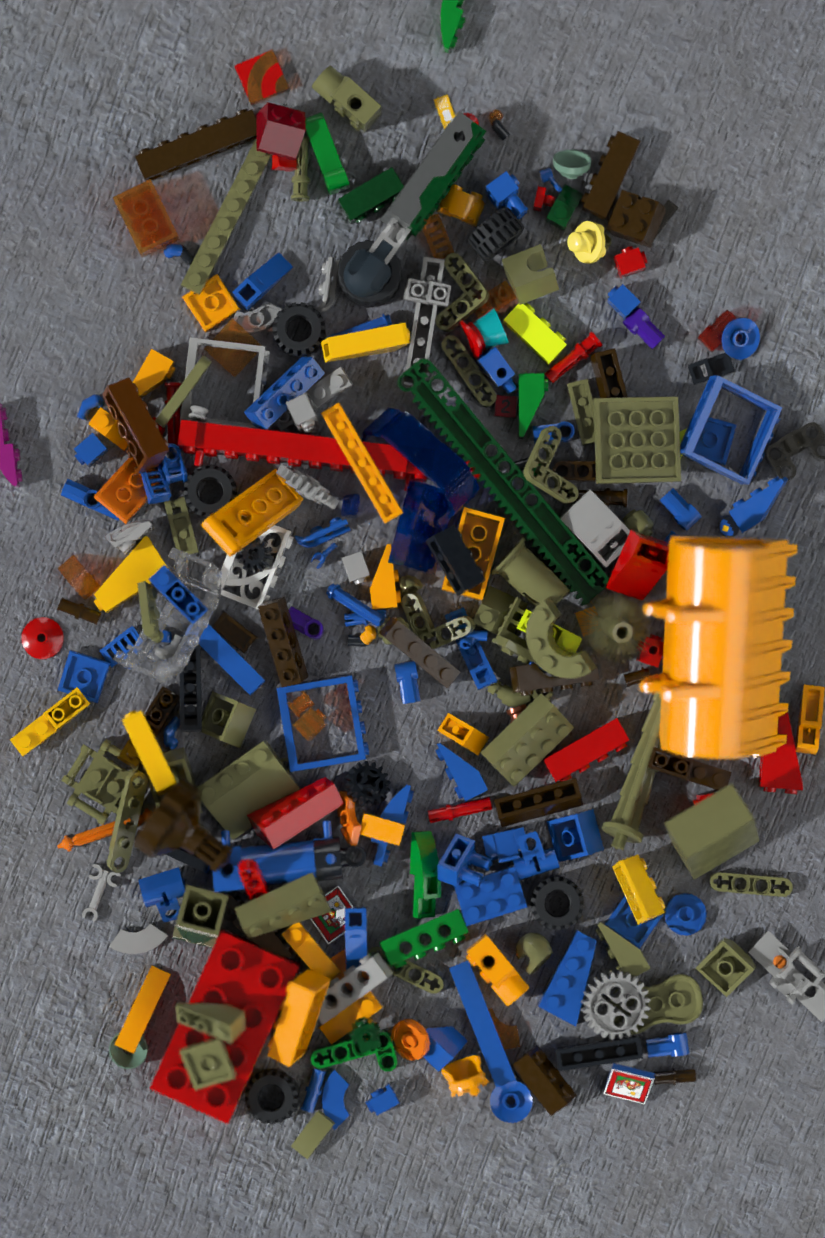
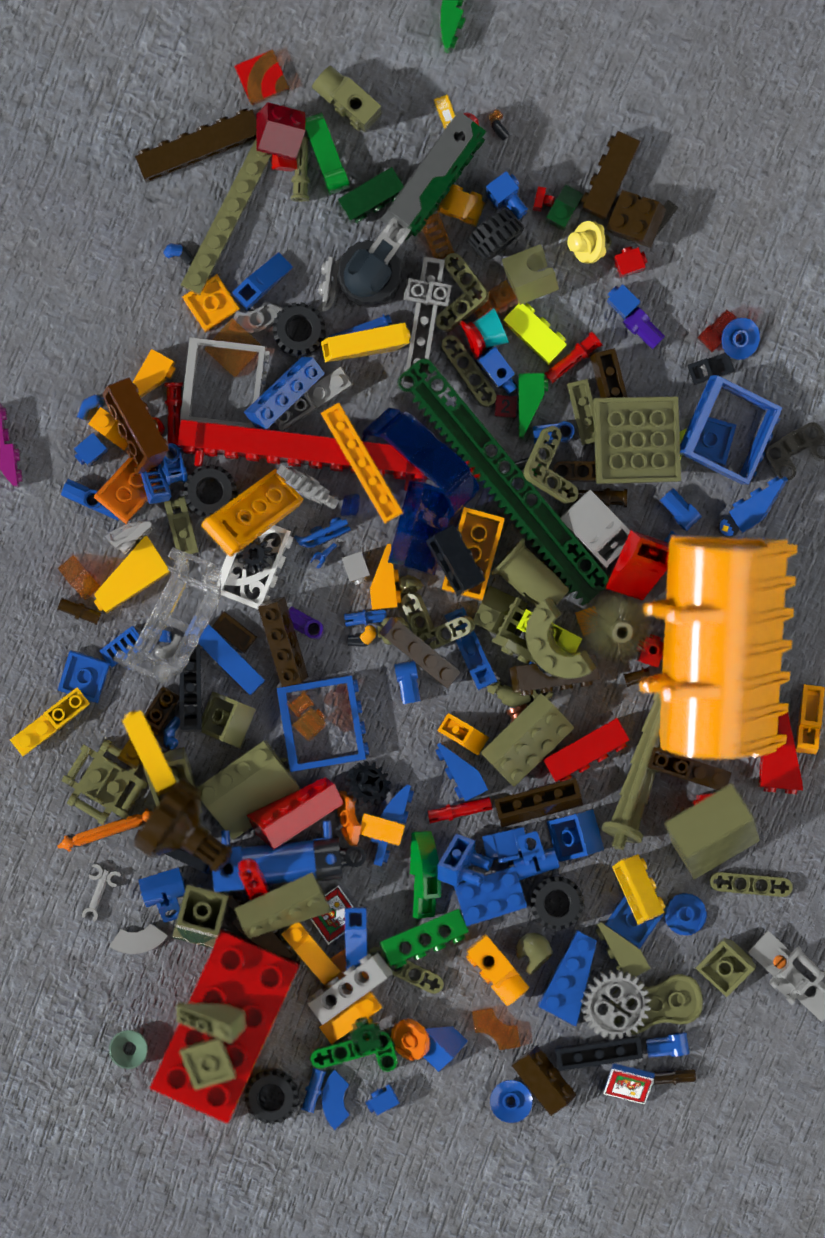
(53, 640): red dish -> none
(129, 807): olive piece -> none
(142, 1009): light orange slope -> none
(146, 218): clear orange brick -> none
(149, 612): olive plate -> none
(178, 594): blue slope -> none
(183, 391): olive beam -> none
(198, 413): light grey bush -> none
(298, 1017): light orange brick -> none
(303, 415): light grey slope -> none
(313, 1134): olive slope -> none
(335, 592): blue axle -> none
(465, 1076): light orange hair -> none
(468, 640): blue arm -> none
(482, 1024): blue tile -> none
(547, 175): blue hand -> none
(571, 163): sand green piece -> none
(639, 522): olive head -> none

